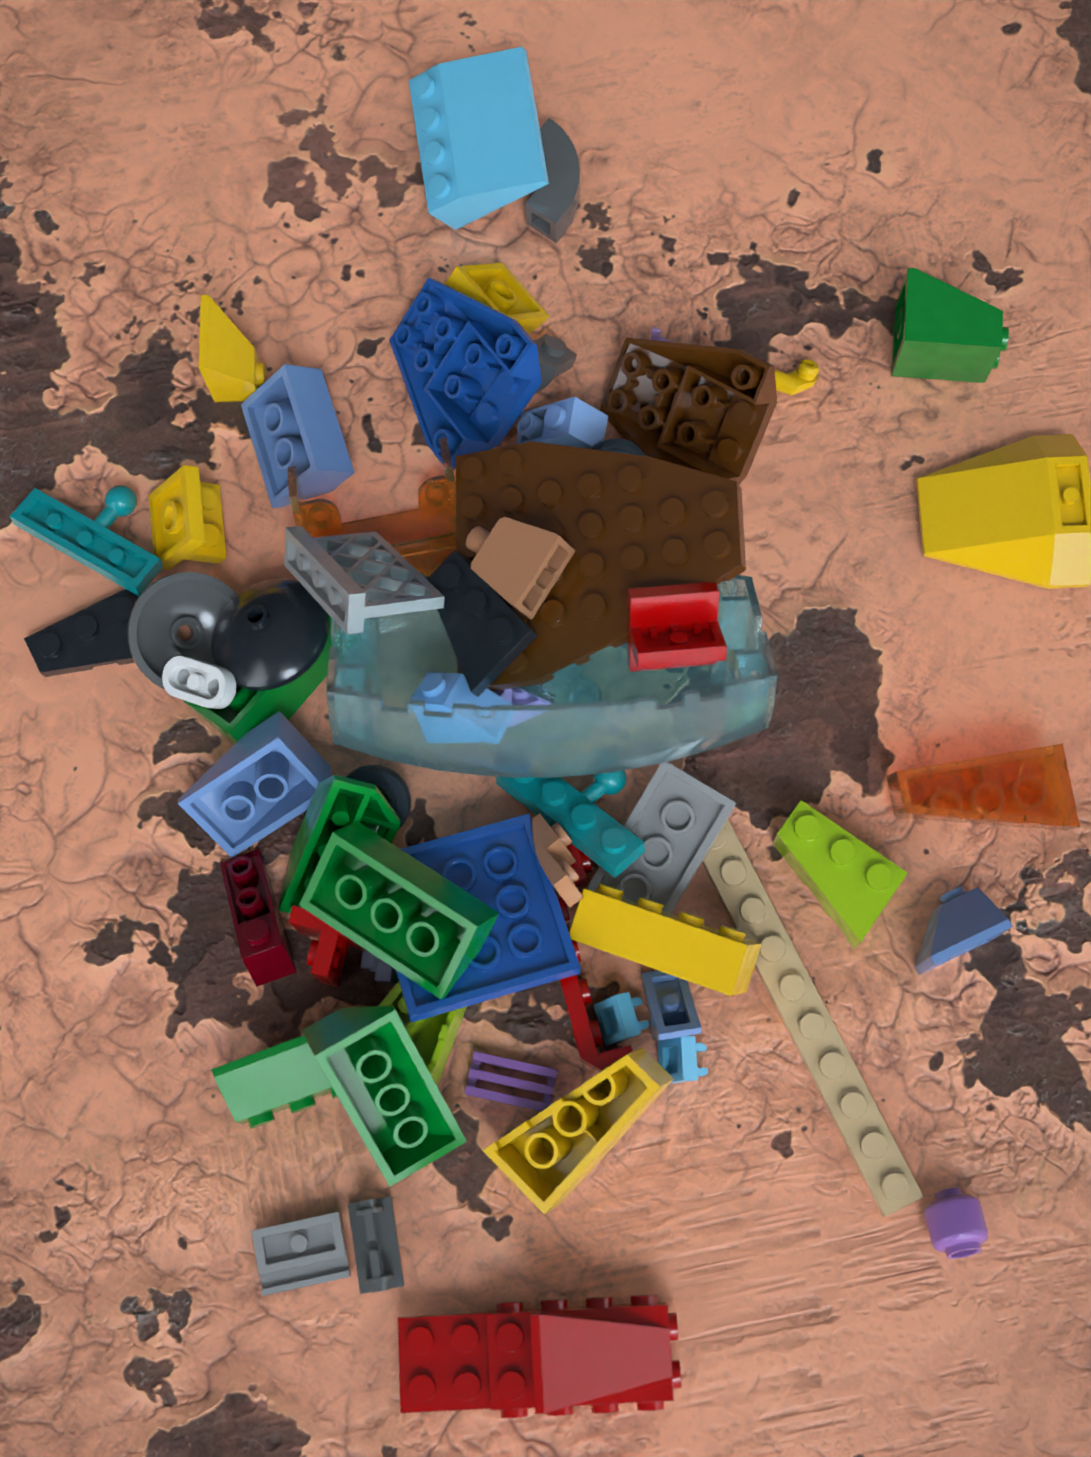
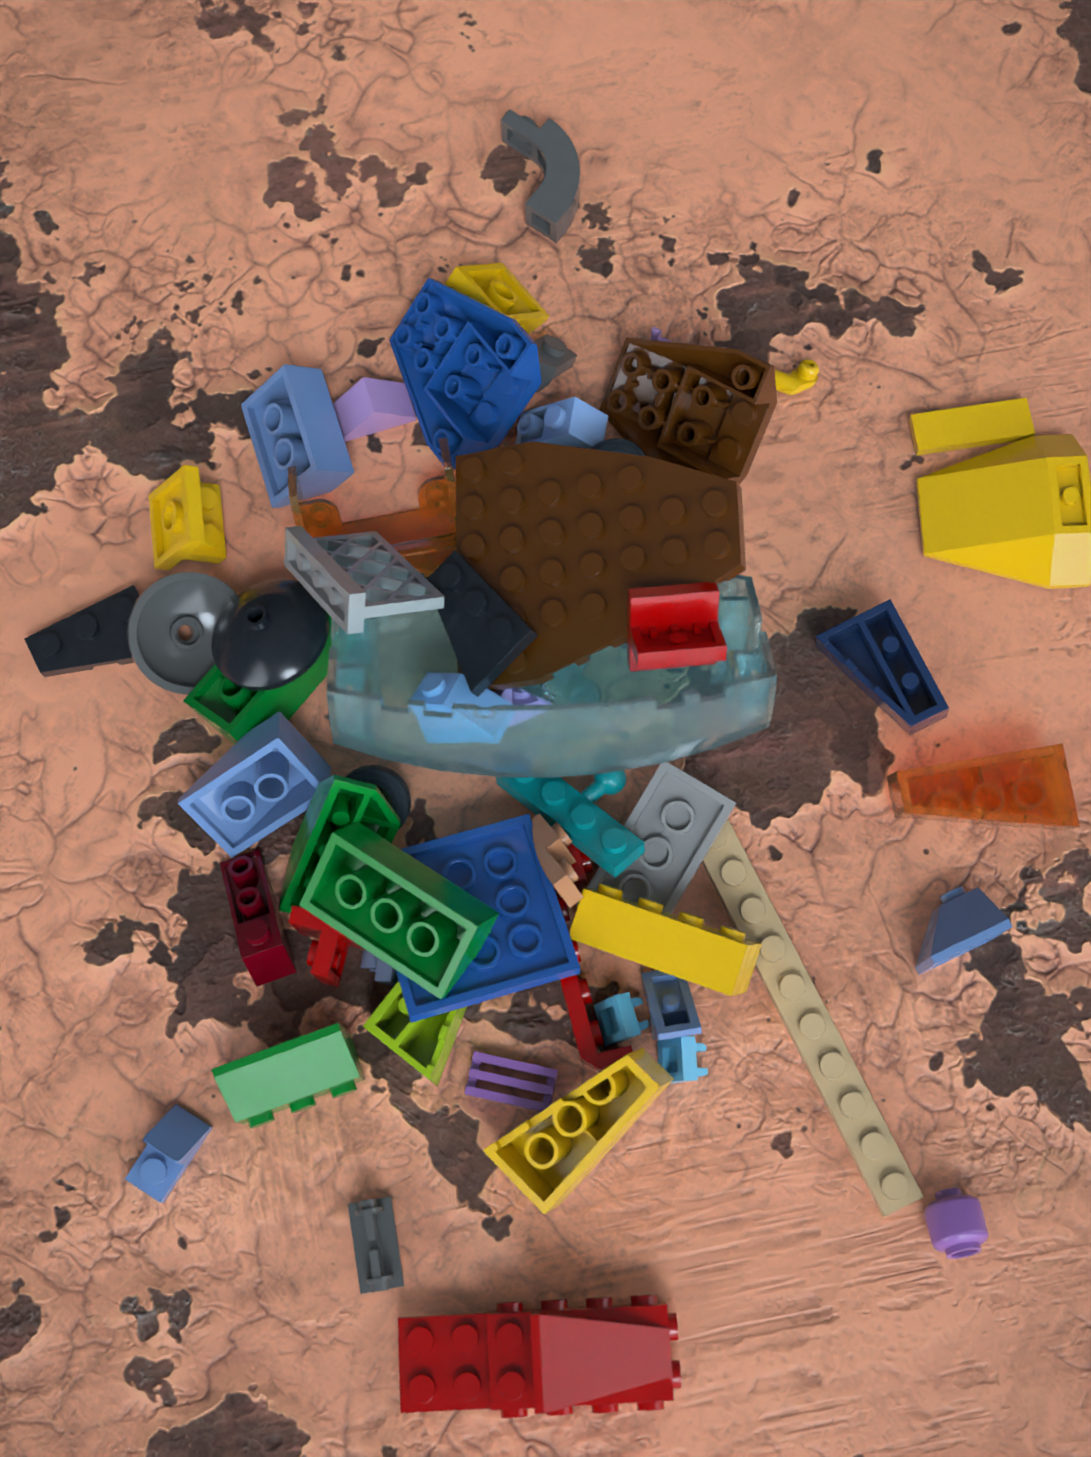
(89, 539): teal plate -> none
(168, 1152): none -> medium blue slope
(205, 686): white plate -> none
(226, 356): yellow slope -> none
(301, 1253): light grey plate -> none
(373, 407): none -> lavender slope
(384, 1088): green slope -> none
(477, 135): medium azure slope -> none
(519, 561): nougat torso -> none
(839, 870): lime wedge -> none
(886, 666): none -> dark blue wedge
(944, 332): green slope -> none
(971, 426): none -> yellow tile

